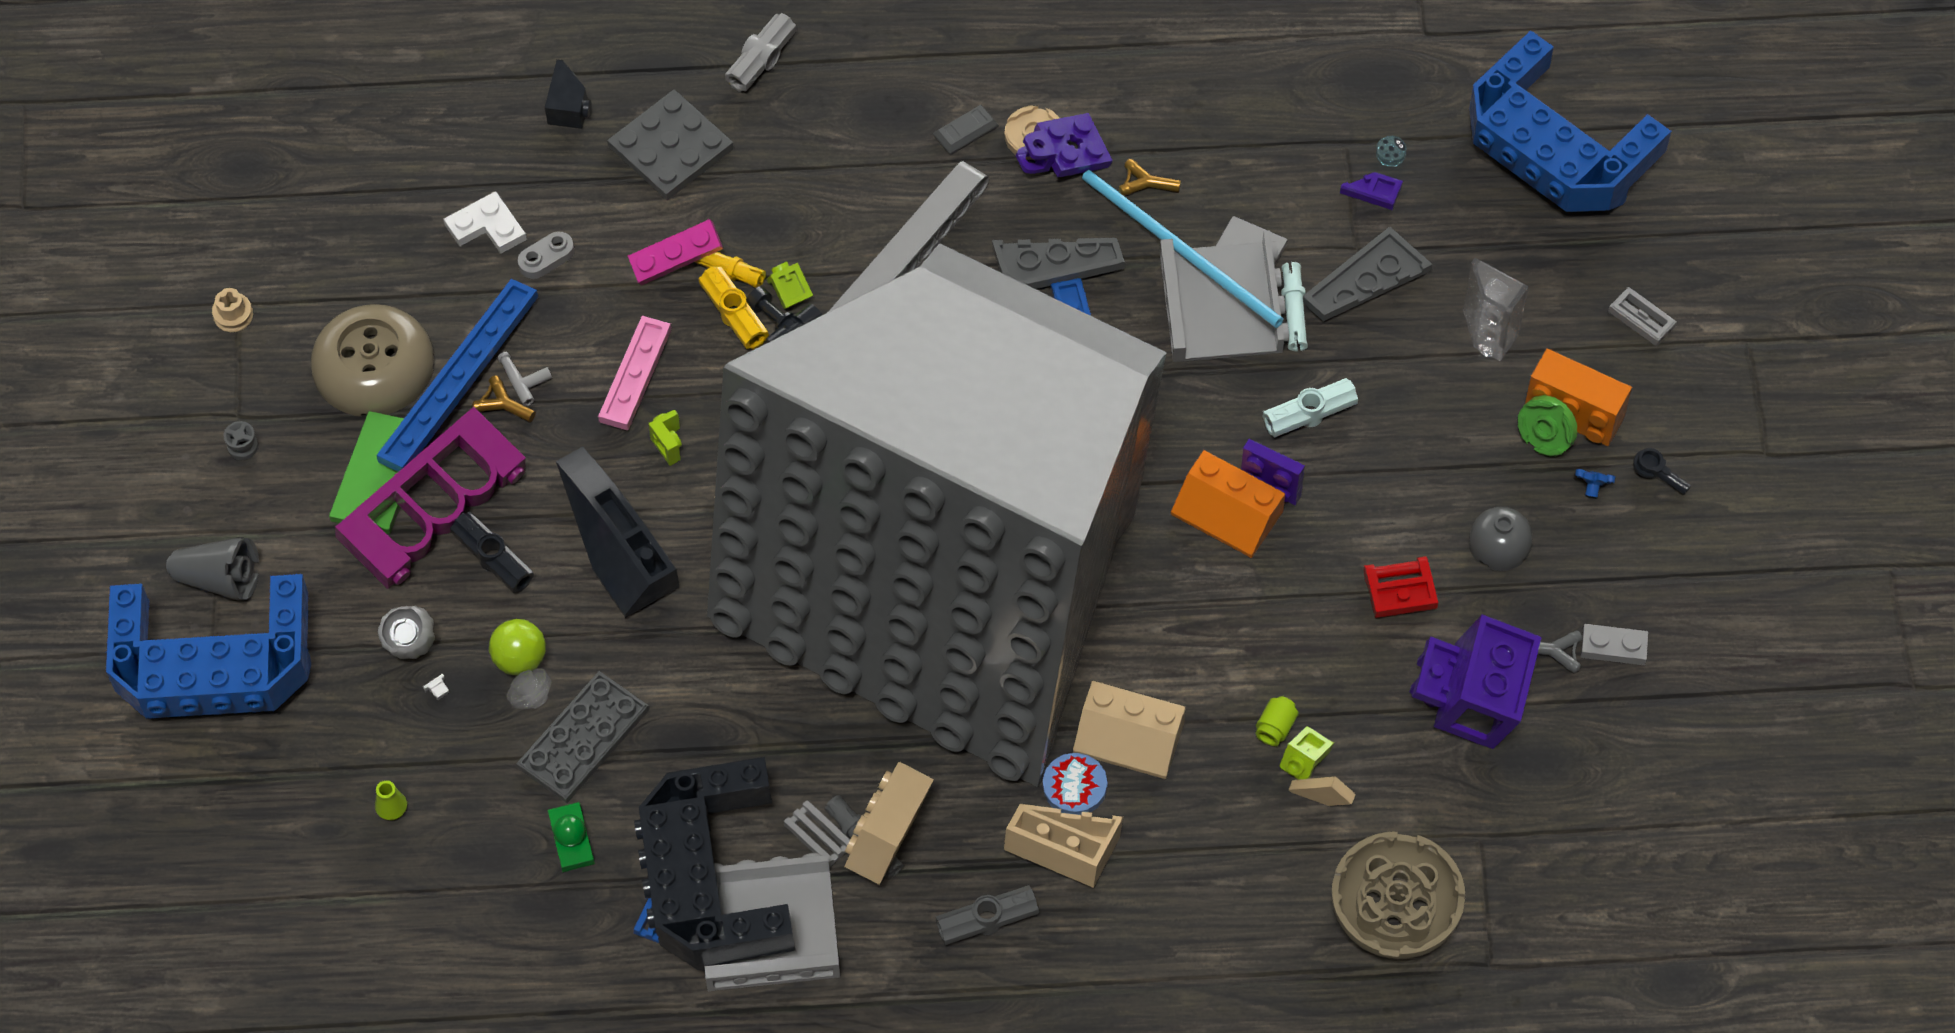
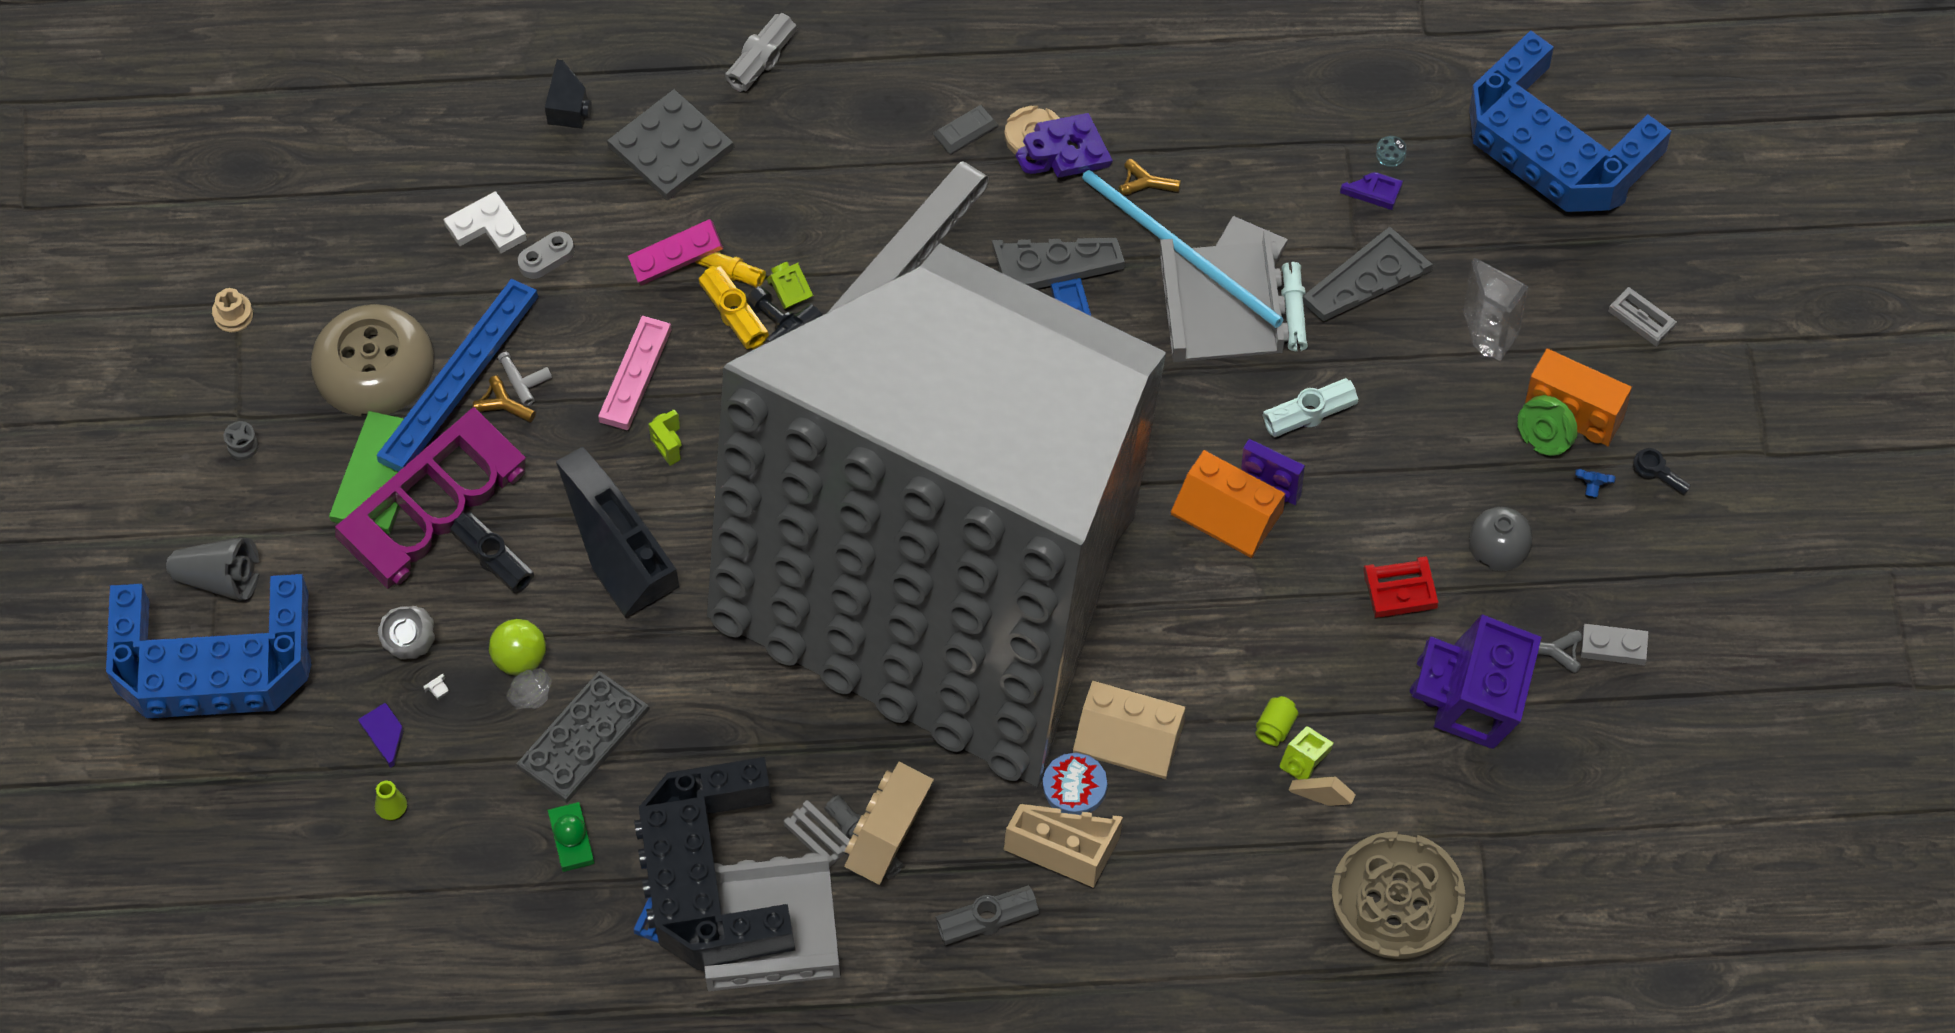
(383, 731): none -> dark purple tile

